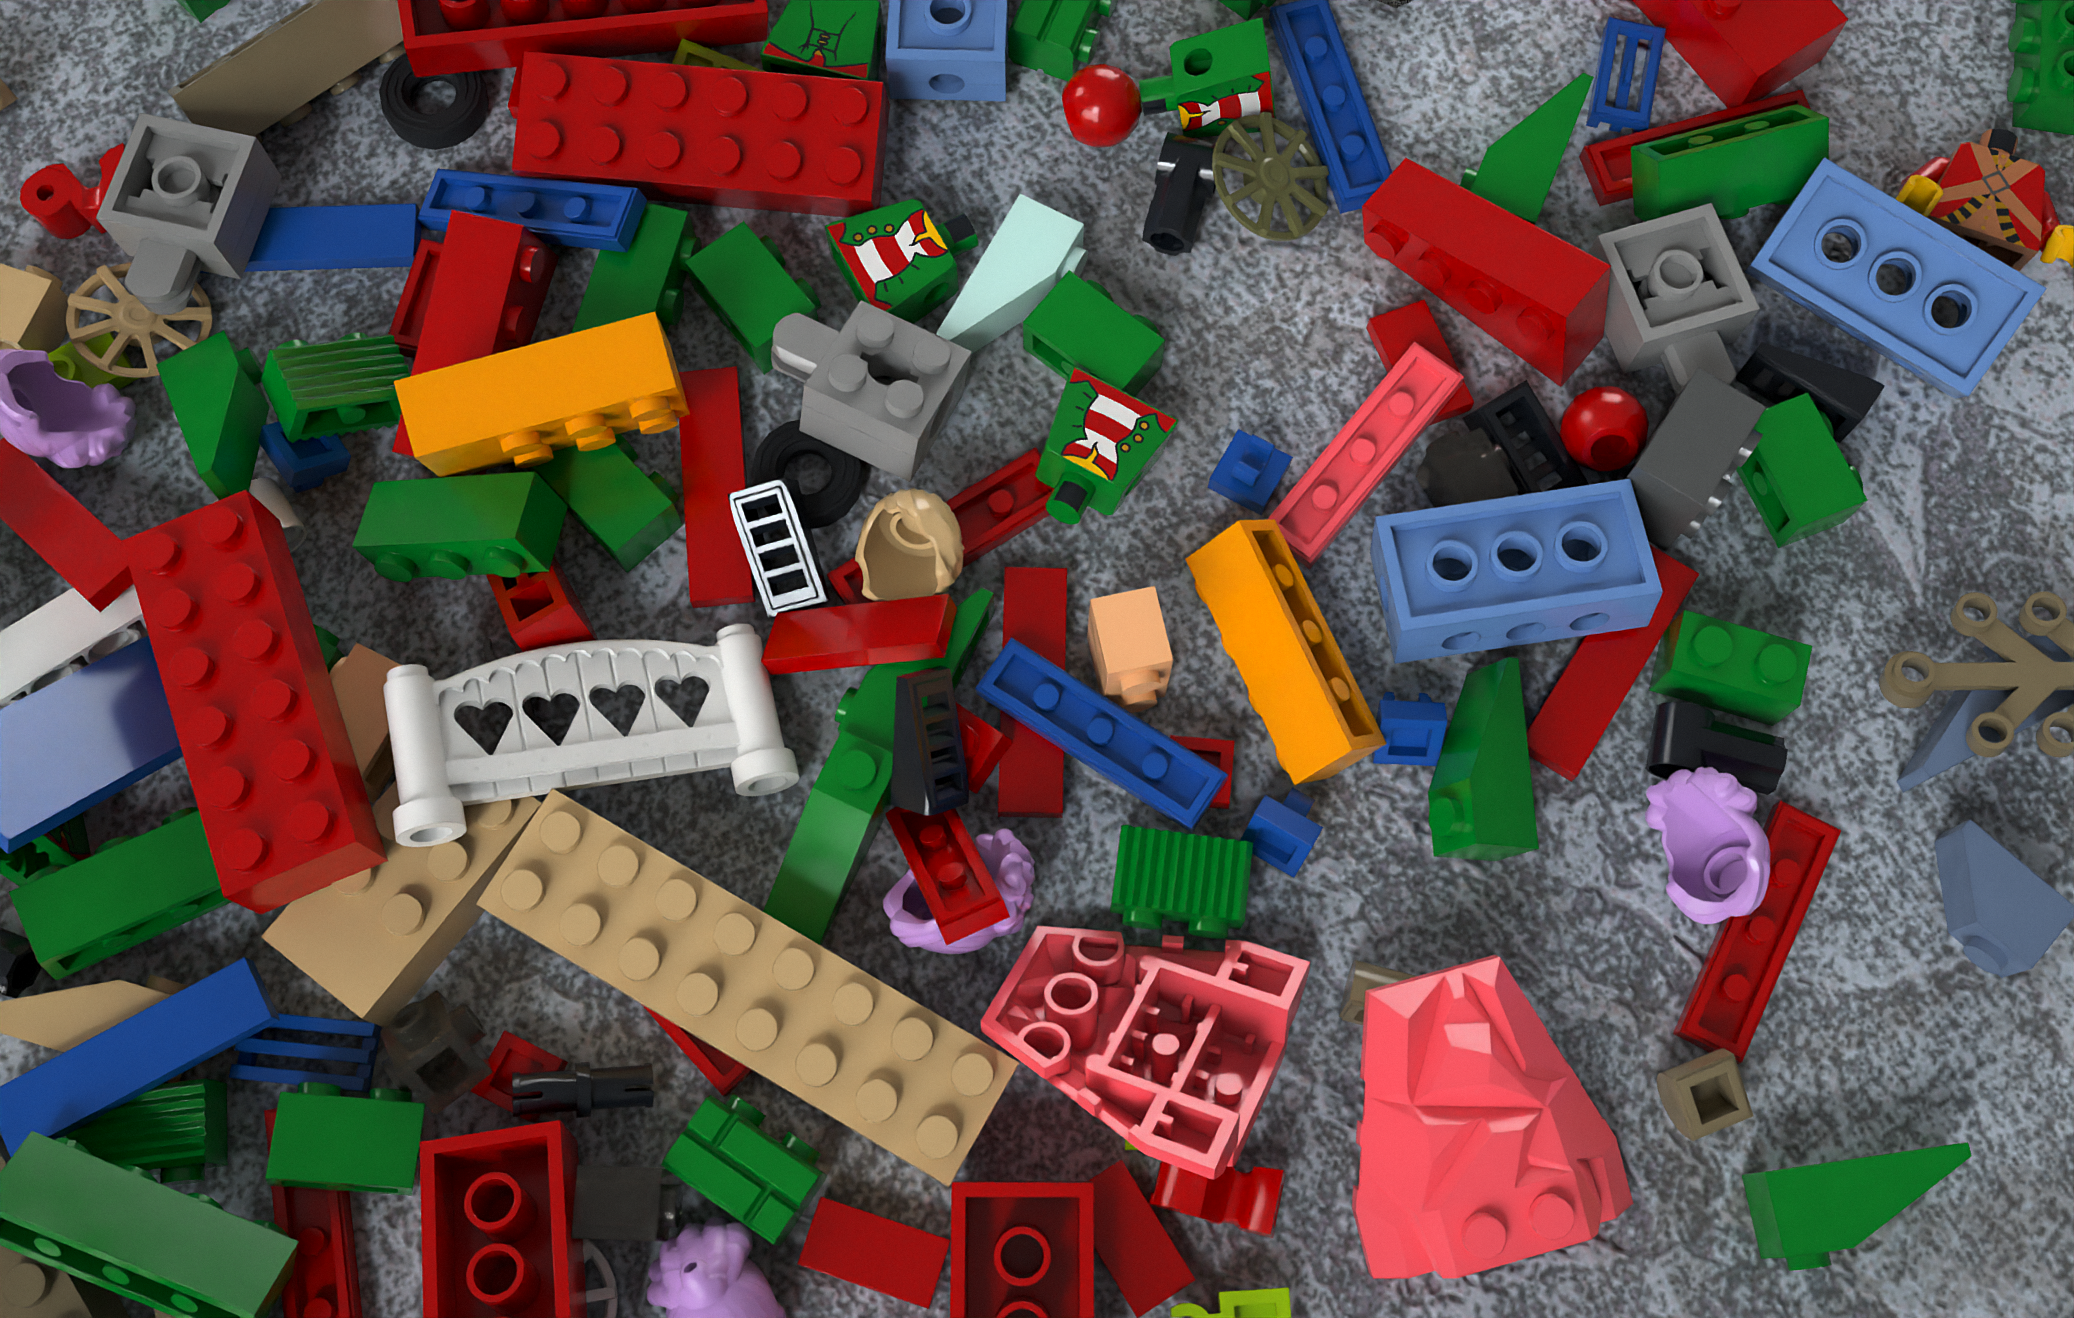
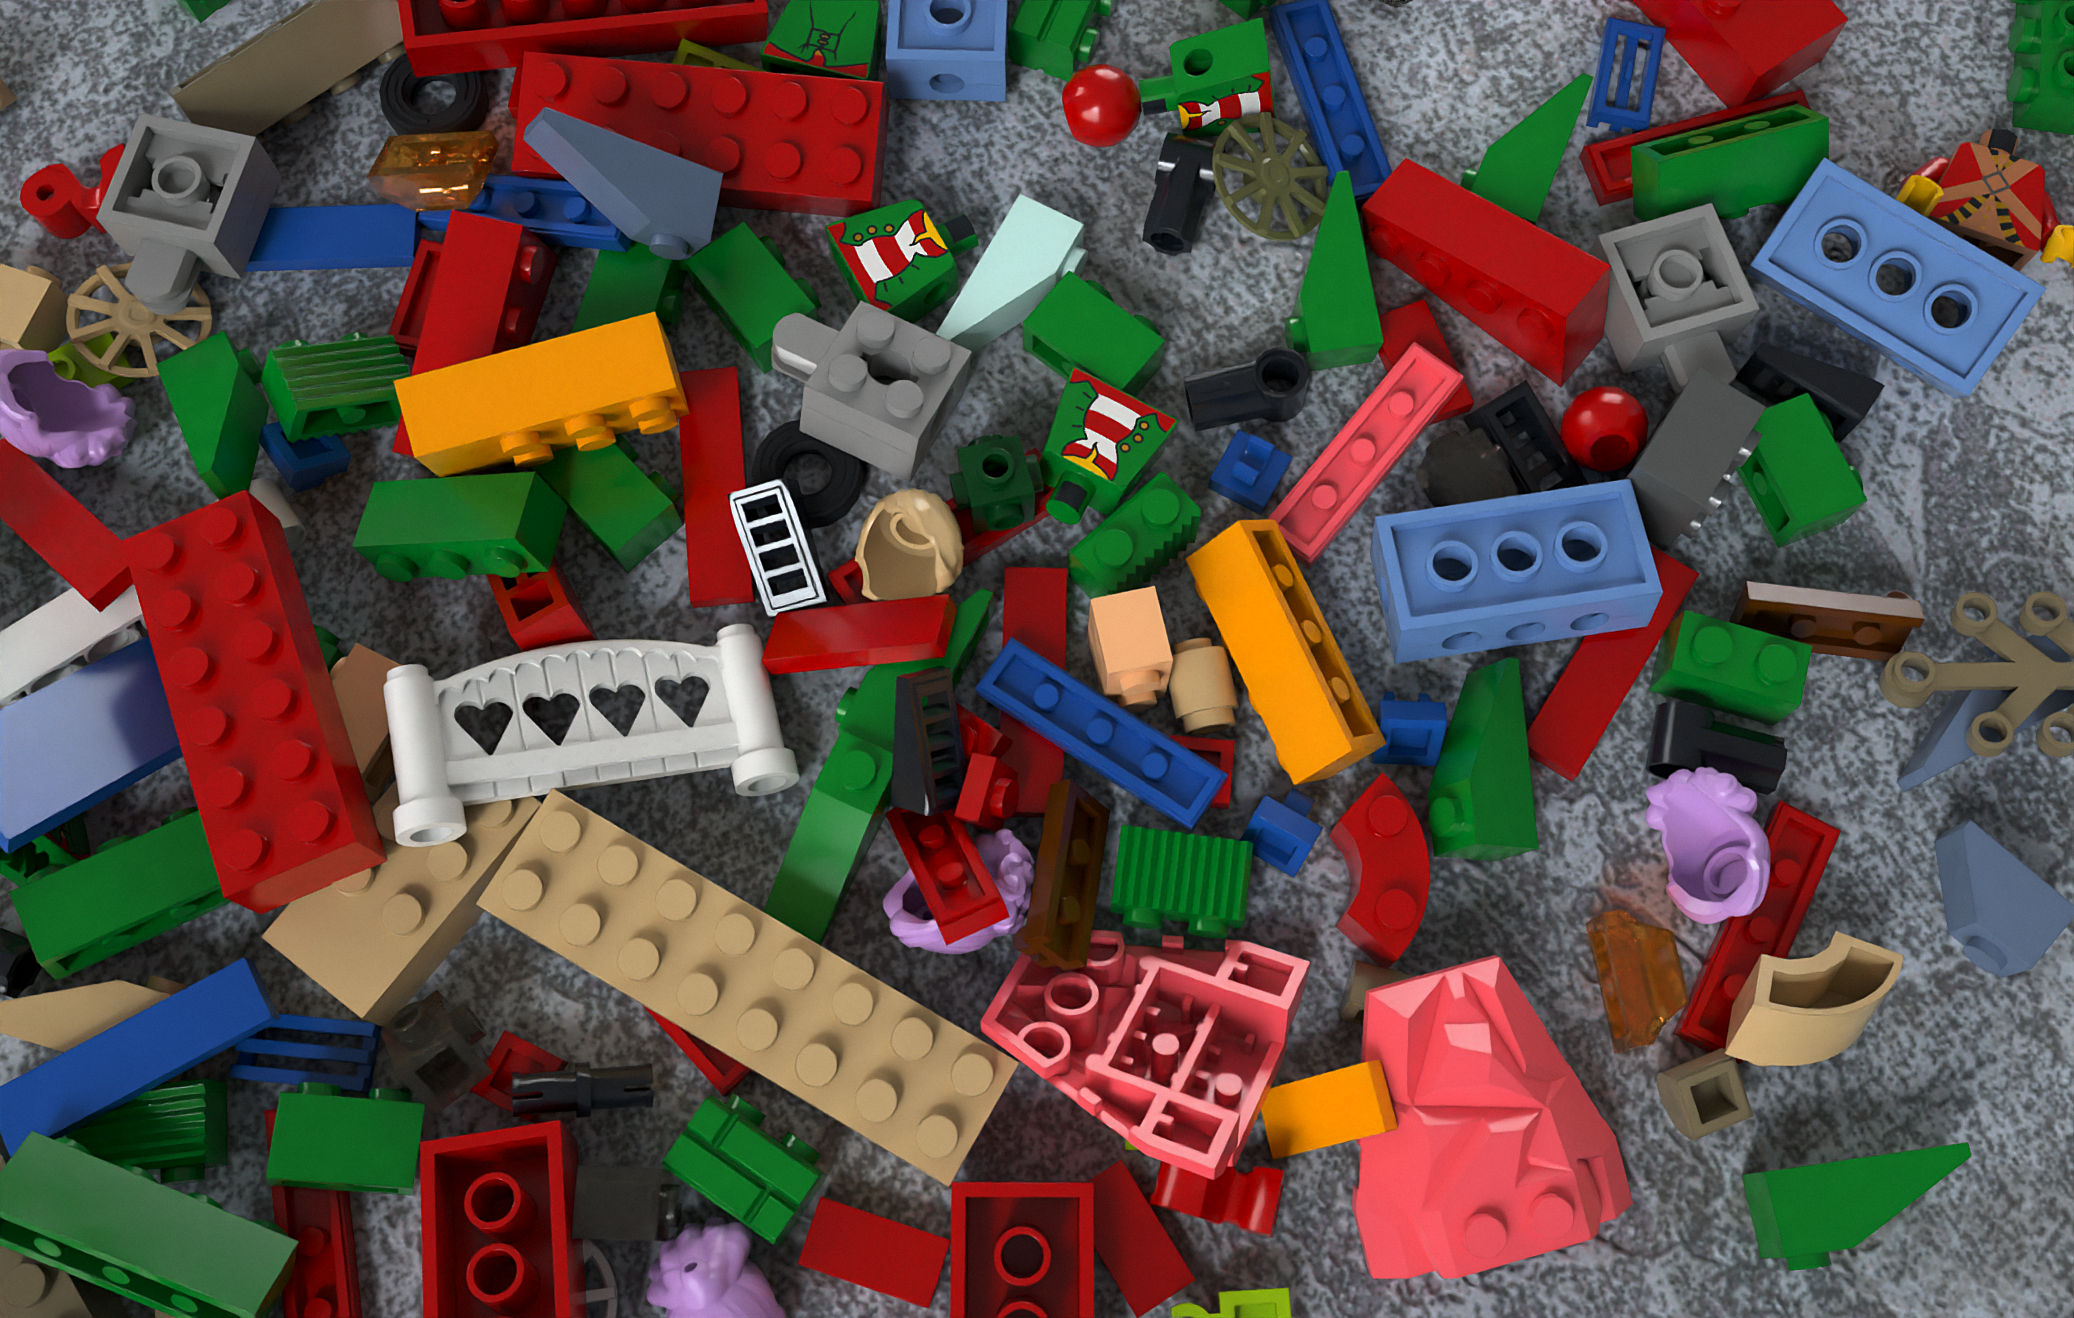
(434, 169): none -> clear orange slope
(636, 186): none -> sand blue slope
(987, 794): none -> red plate
(996, 483): none -> dark green brick
(1065, 879): none -> reddish brown hinge
(1135, 540): none -> green brick
(1202, 687): none -> tan brick
(1241, 394): none -> black piece
(1328, 1110): none -> light orange tile
(1336, 306): none -> green slope
(1386, 871): none -> red brick
(1636, 977): none -> clear orange slope
(1812, 1005): none -> tan brick
(1831, 619): none -> reddish brown hinge

